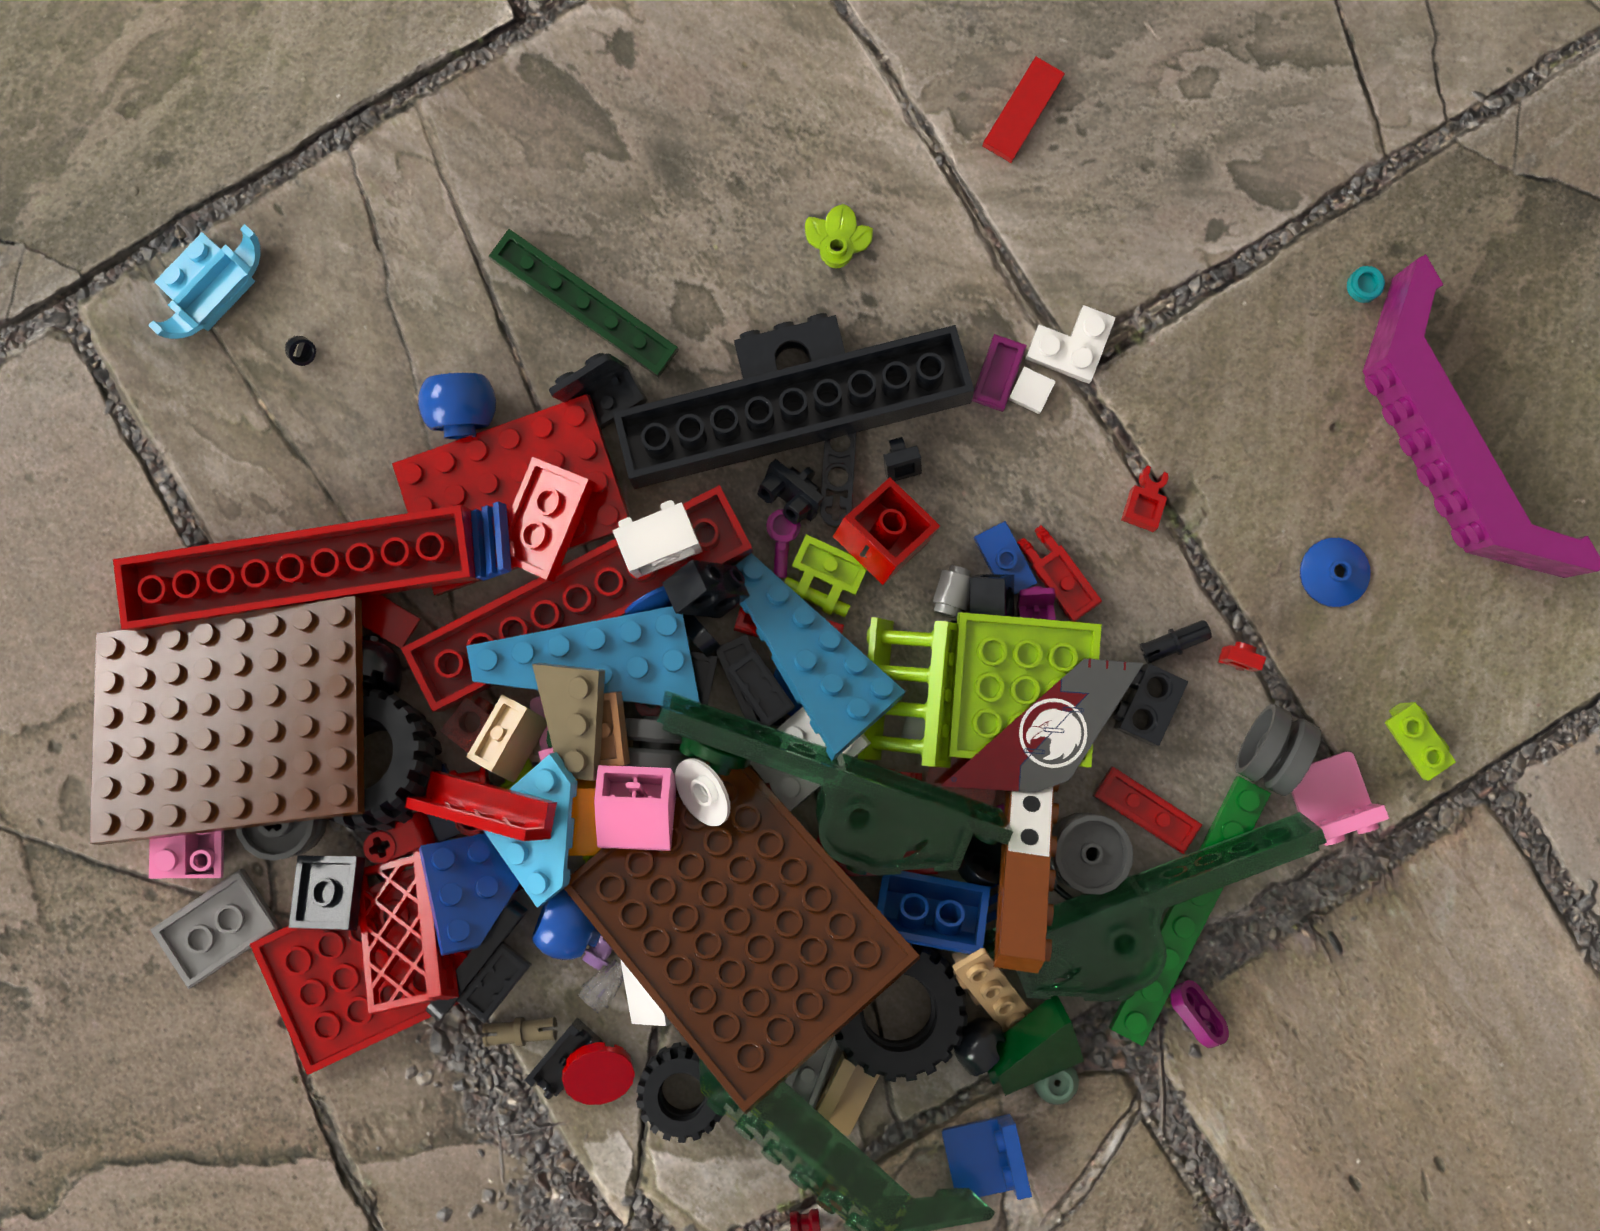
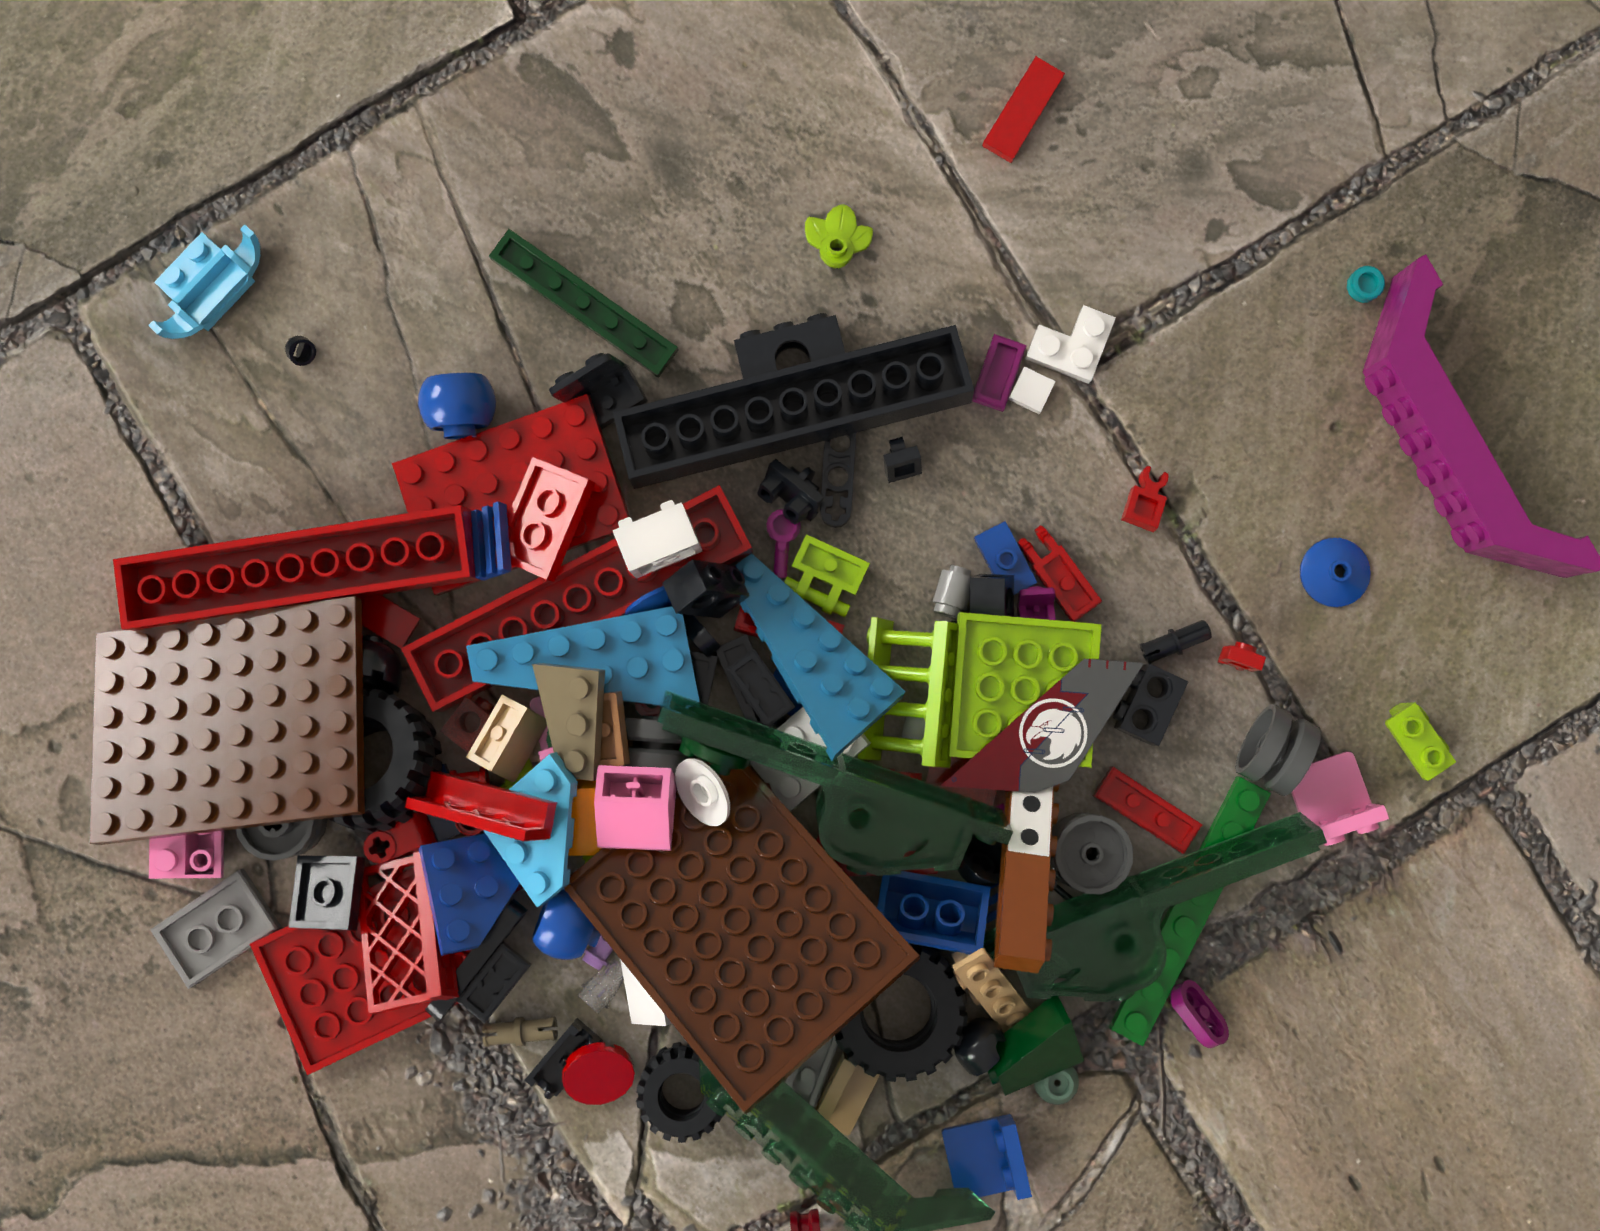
(886, 530): red brick -> none

